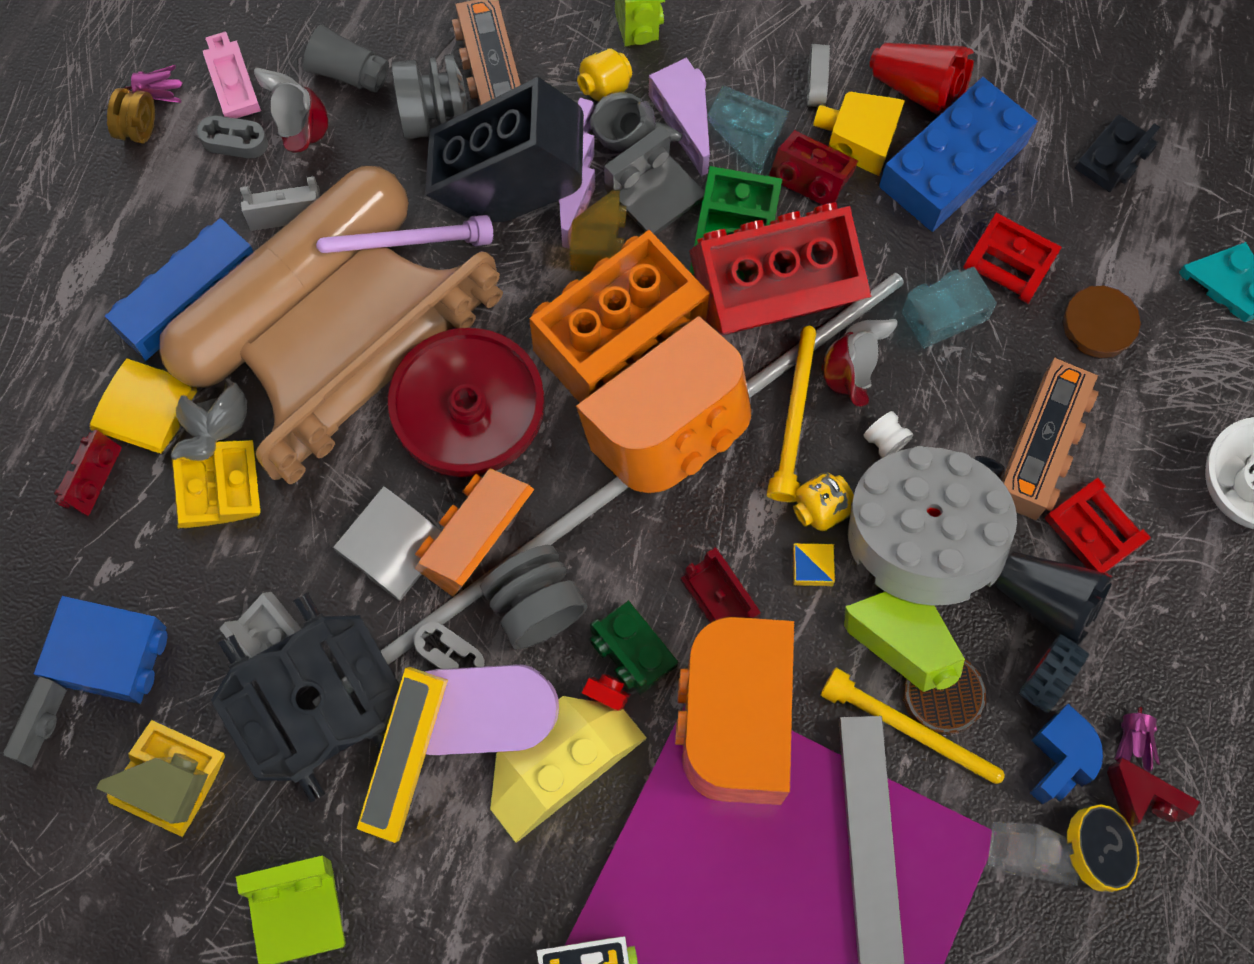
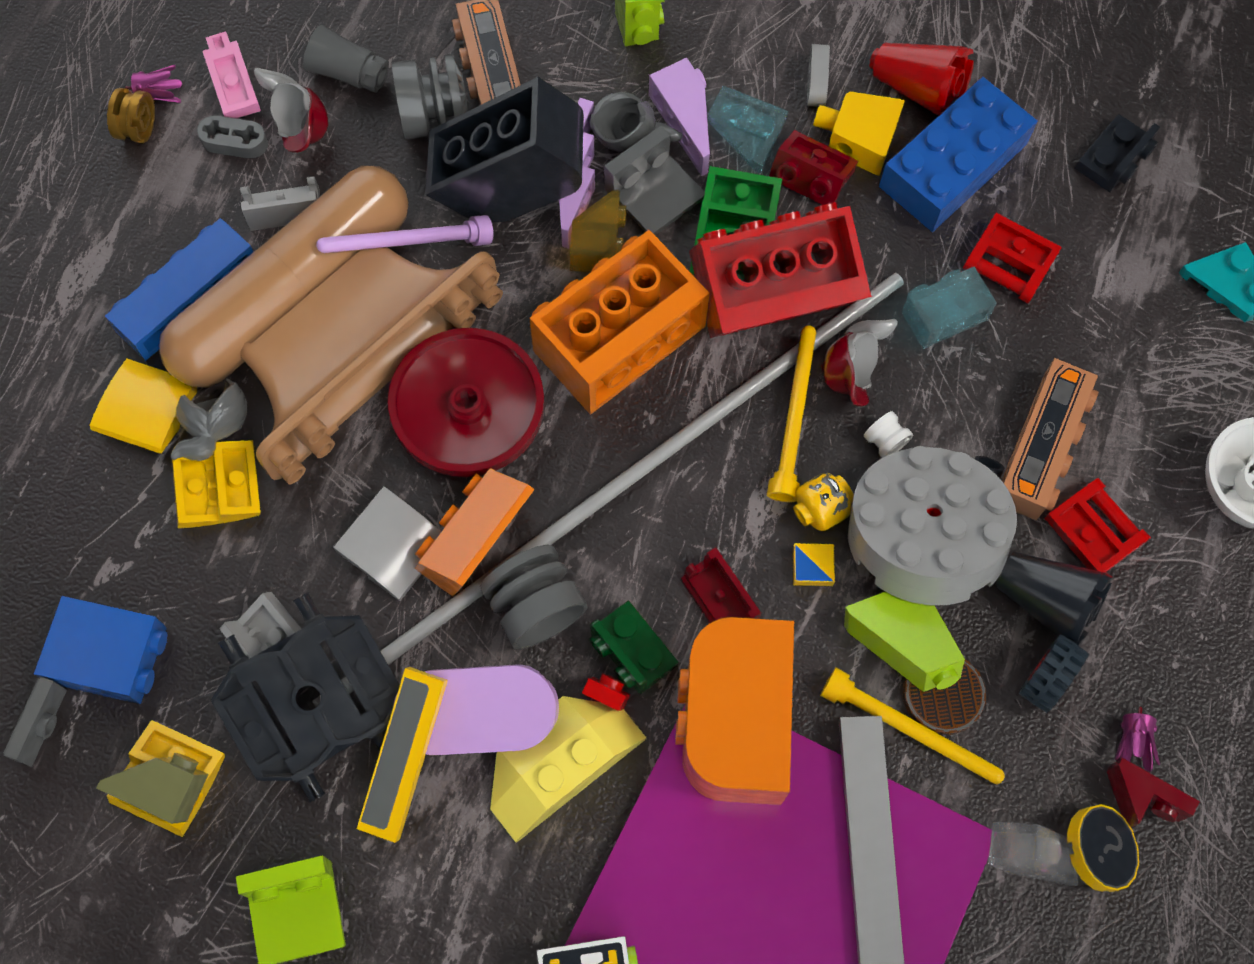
(93, 465): dark red hinge -> none
(451, 641): light grey beam -> none
(604, 74): yellow head -> none
(669, 410): orange brick -> none
(1074, 749): blue brick -> none
(1101, 321): reddish brown tile -> none

